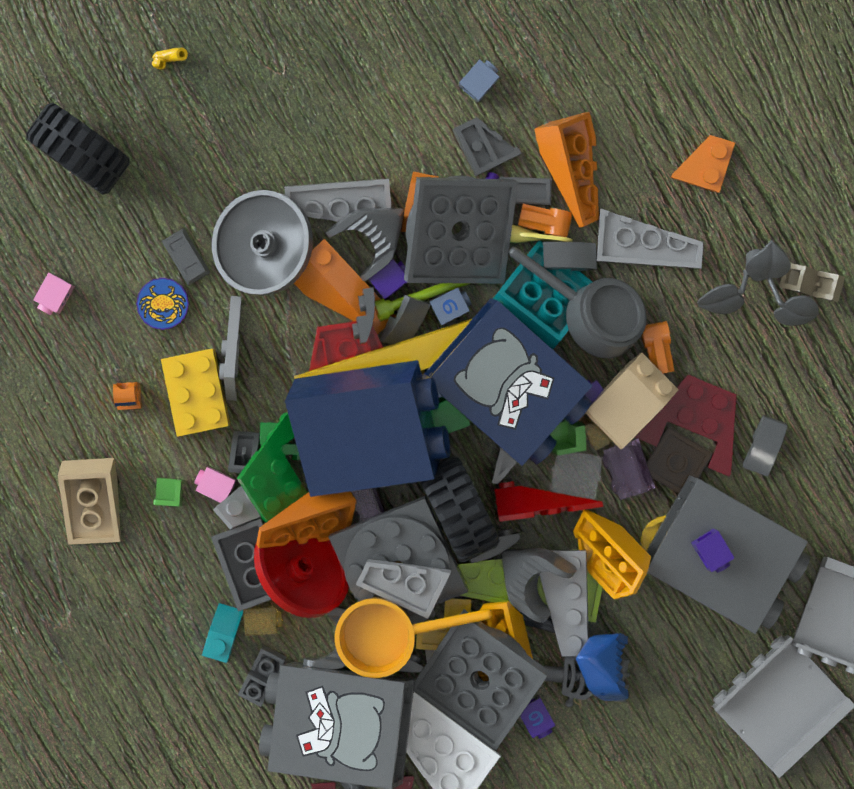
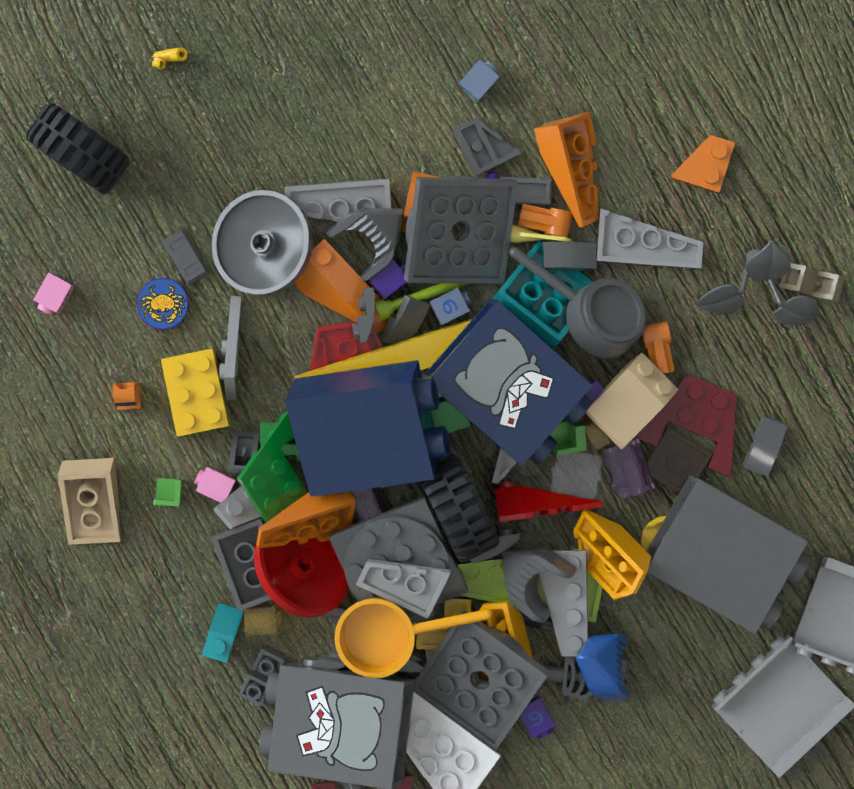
(713, 551): dark purple brick -> none

